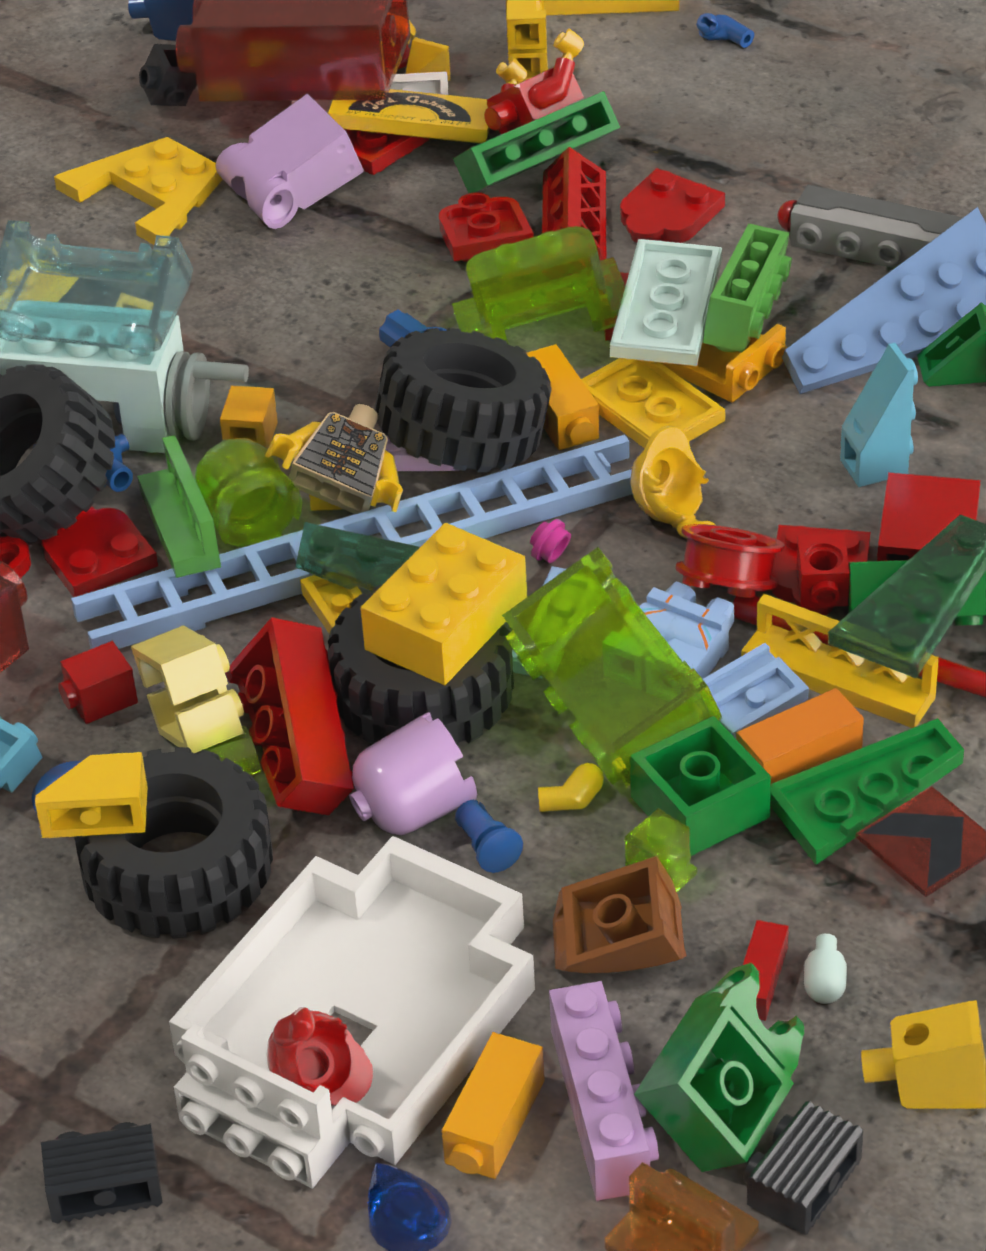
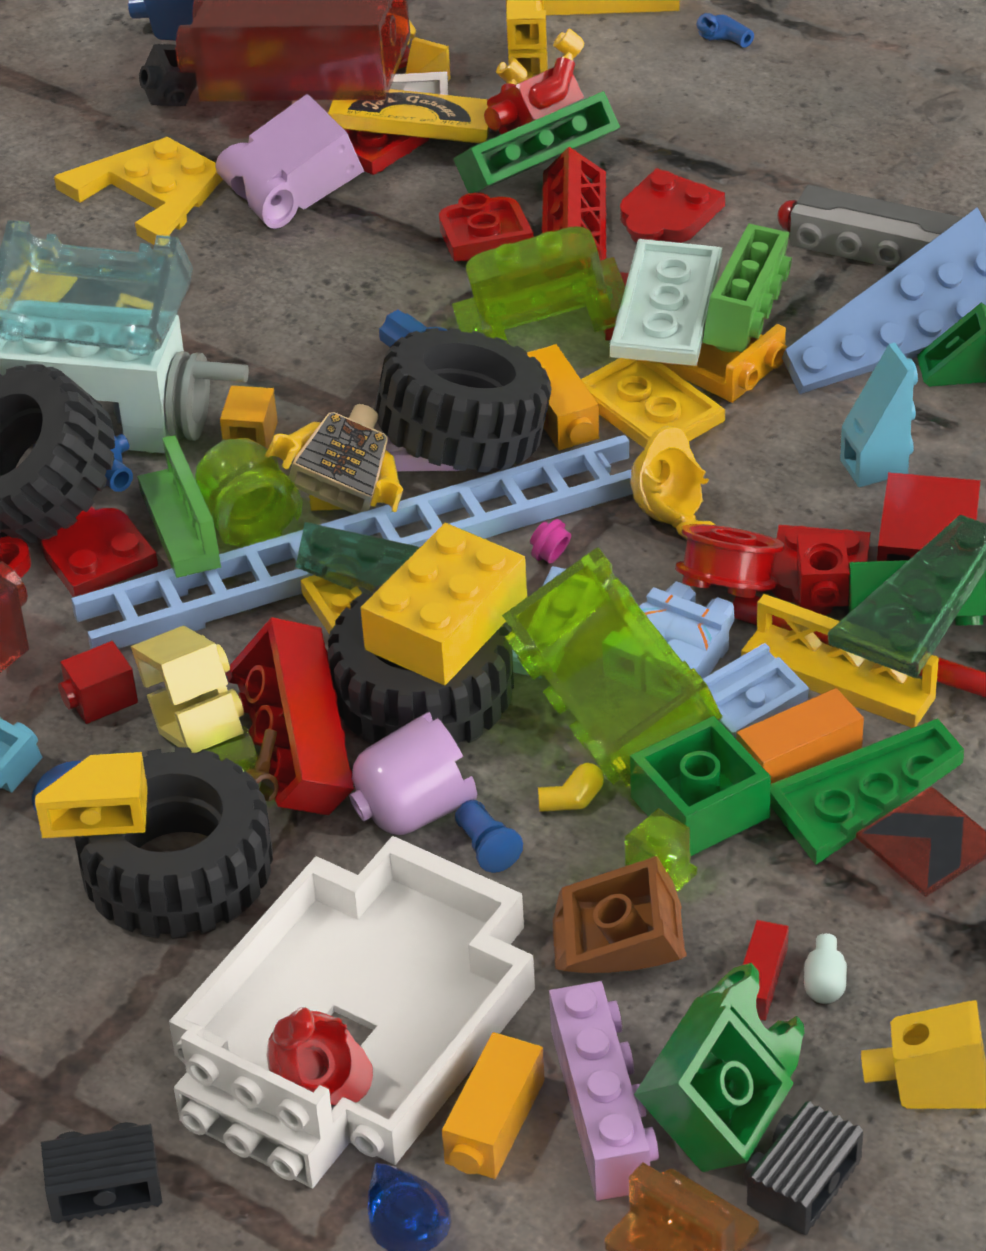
(260, 773): none -> reddish brown hand

